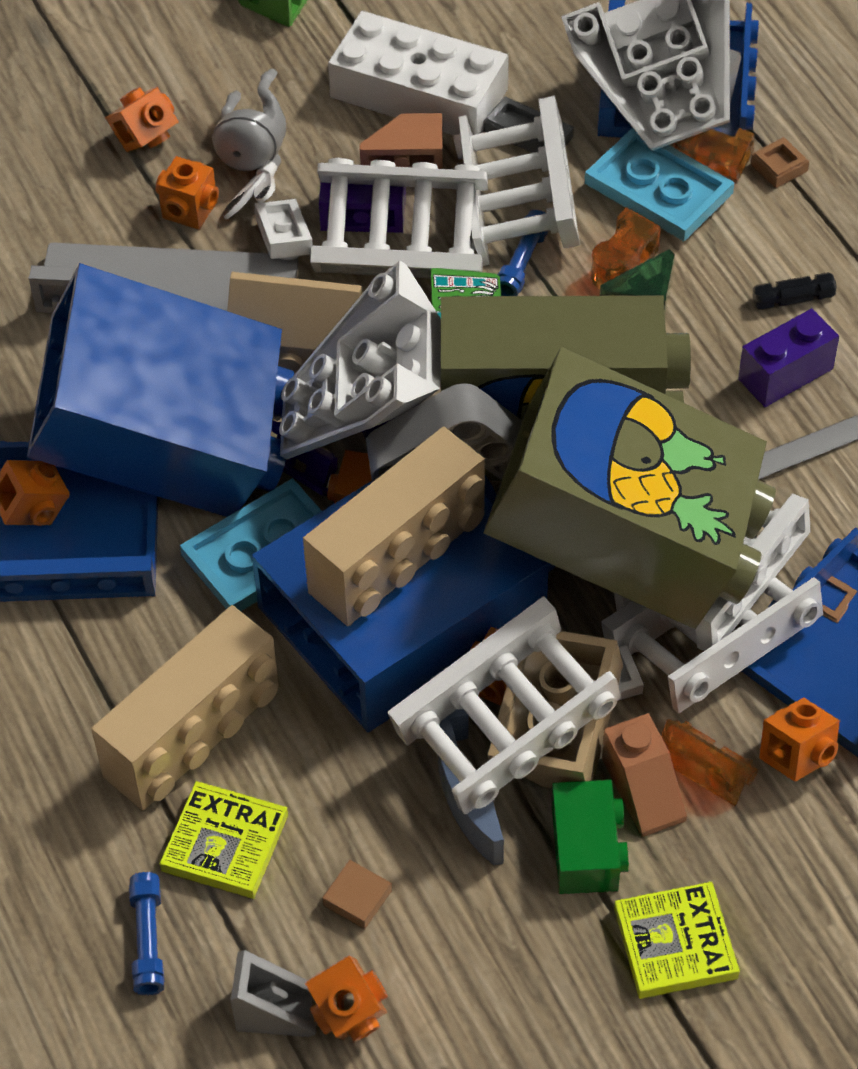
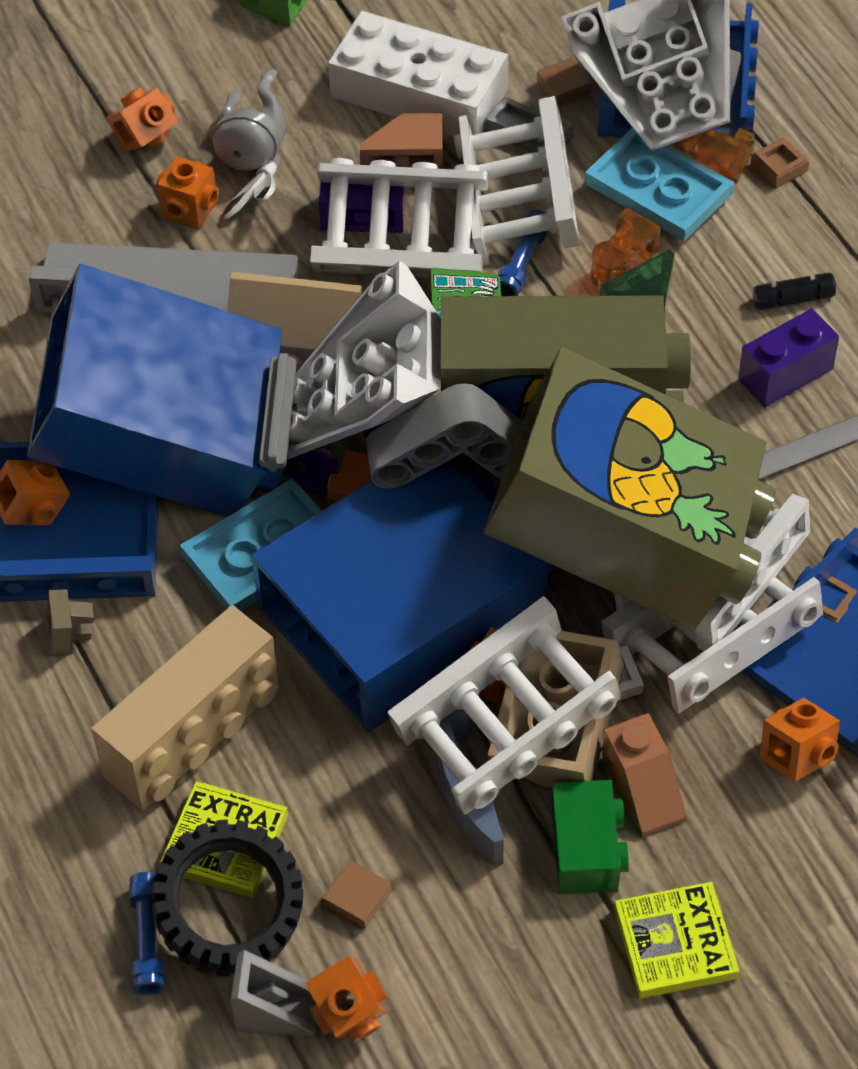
(67, 621): none -> dark tan tile
(221, 838): none -> black tyre
(278, 412): none -> light grey axle
(283, 229): white plate -> none
(395, 526): tan brick -> none
(564, 81): none -> medium nougat tile
(702, 762): clear orange hinge -> none

